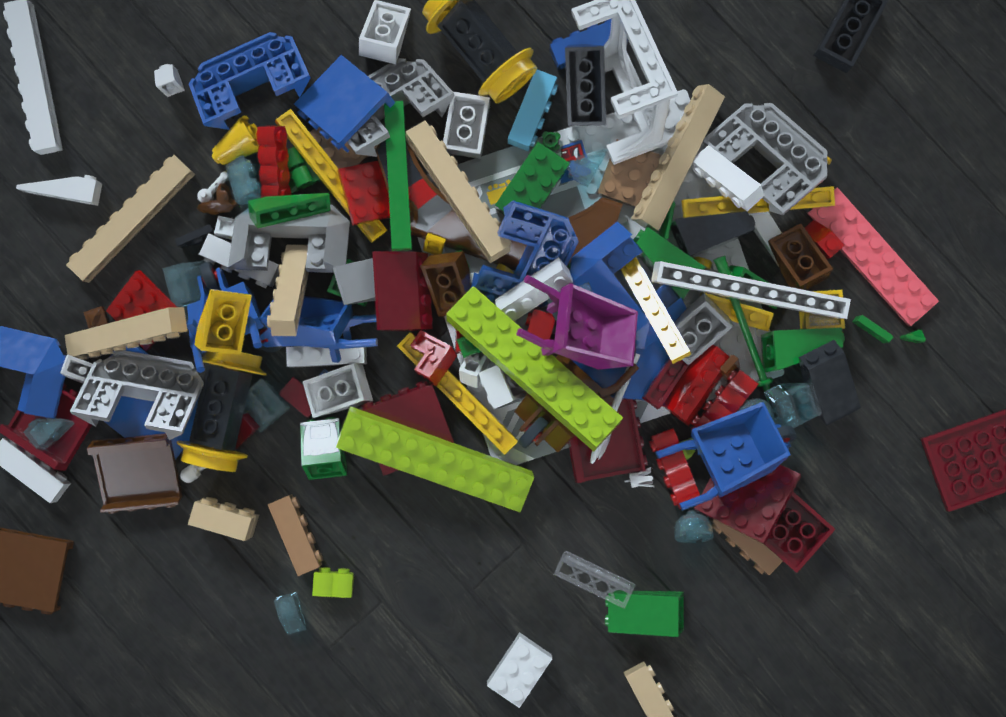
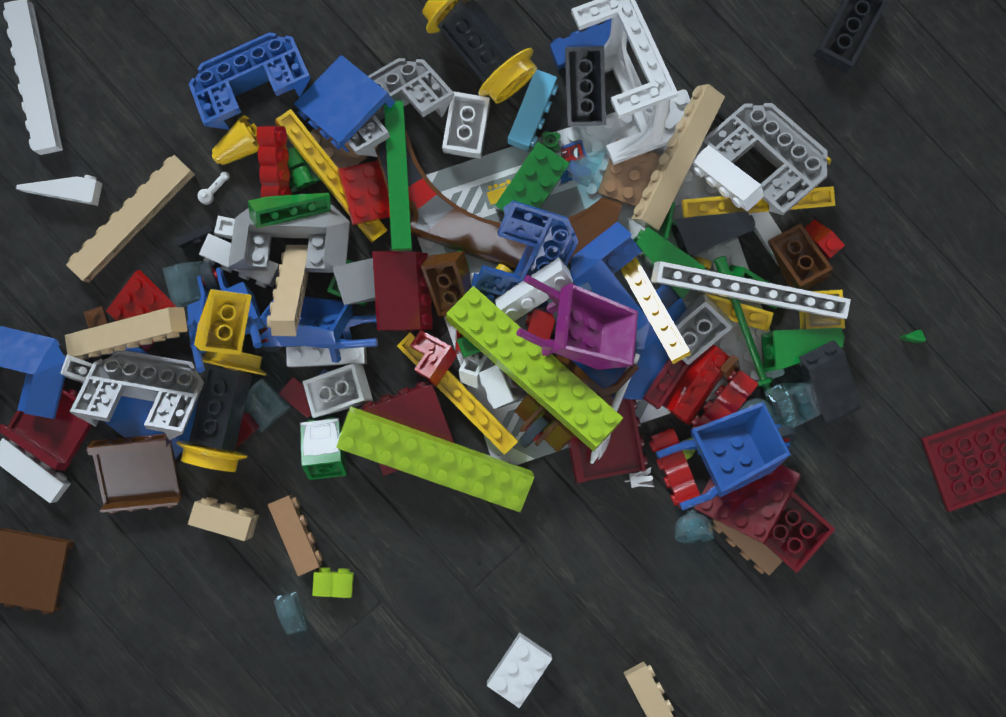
(46, 432): clear light blue slope -> none
(168, 80): white slope -> none
(191, 473): white cylinder -> none
(221, 204): reddish brown piece -> none
(243, 180): clear light blue slope -> none
(384, 32): white slope -> none
(434, 244): yellow tile -> none
(458, 191): tan brick -> none
(597, 572): clear fence -> none
(647, 613): green slope -> none
(872, 328): green tile -> none
(876, 259): coral plate -> none

